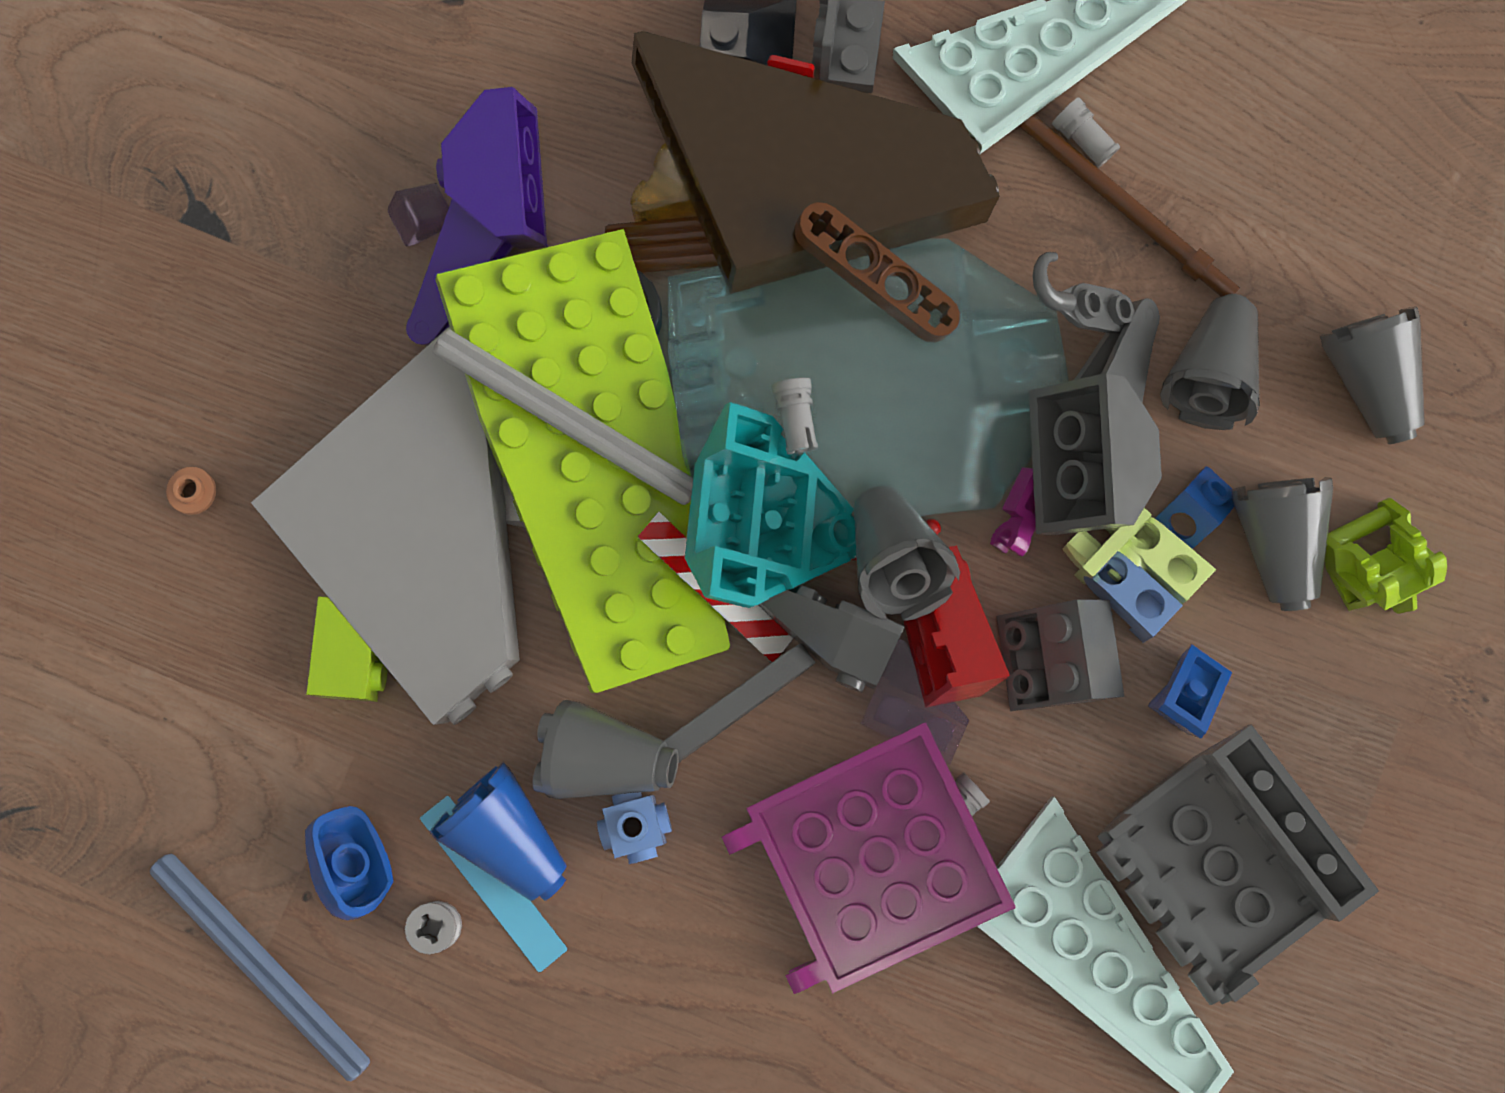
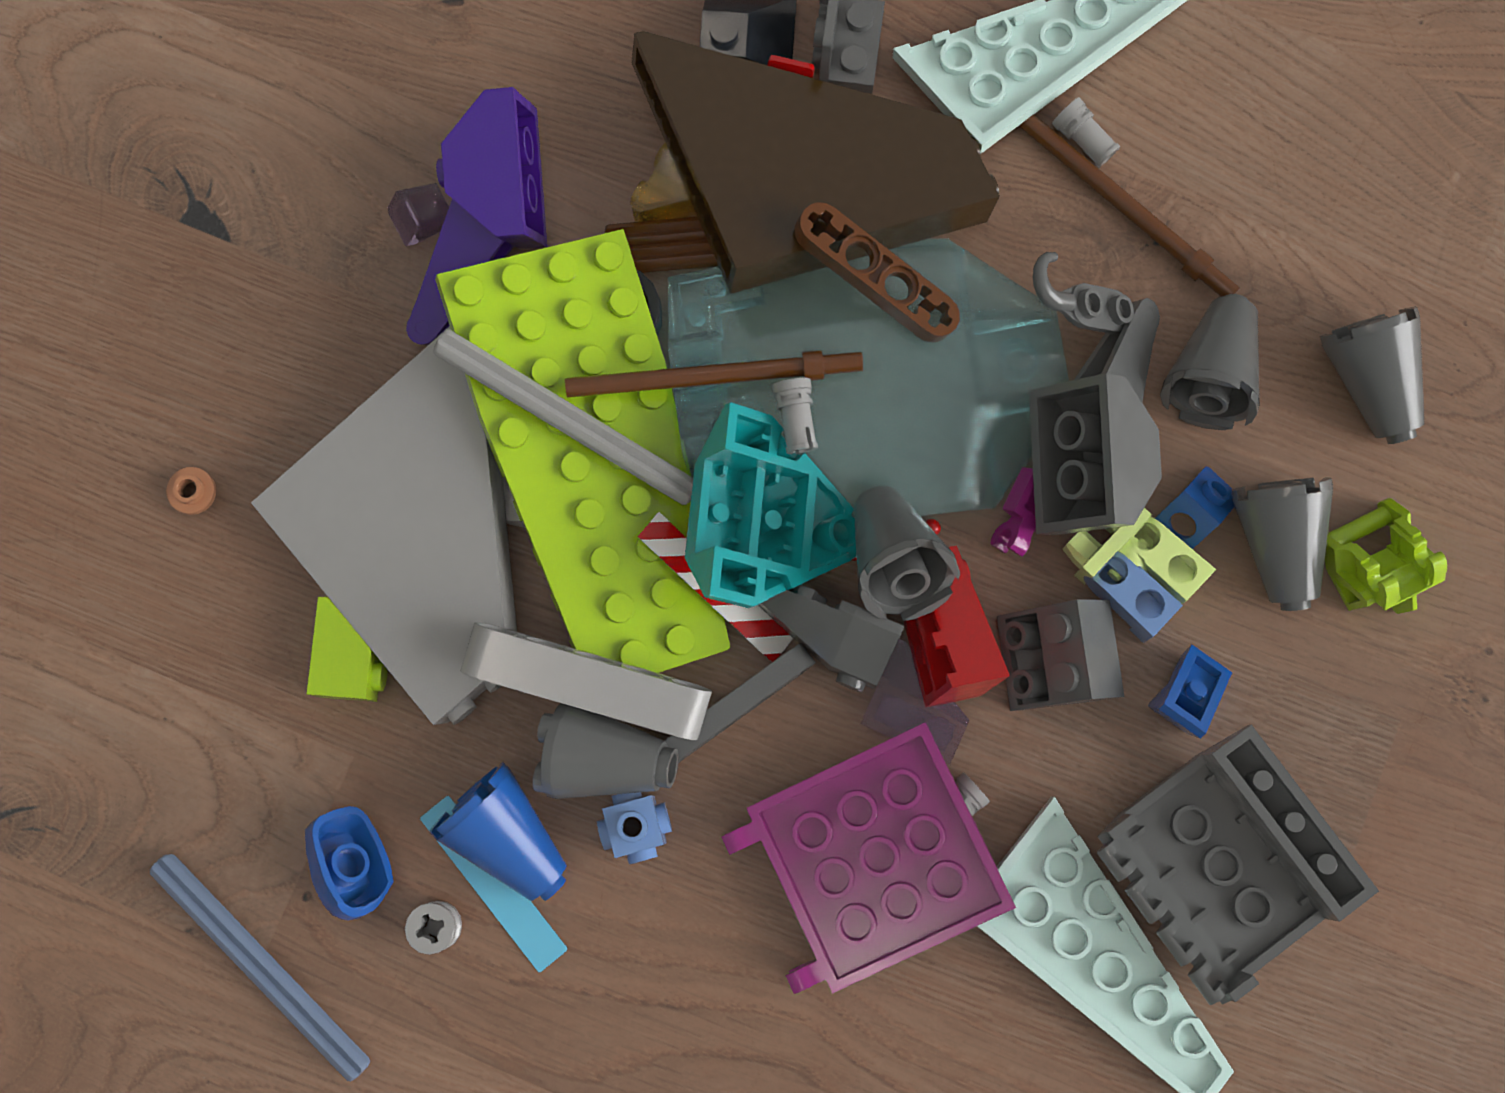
(586, 681): none -> light grey beam
(810, 365): none -> reddish brown bar

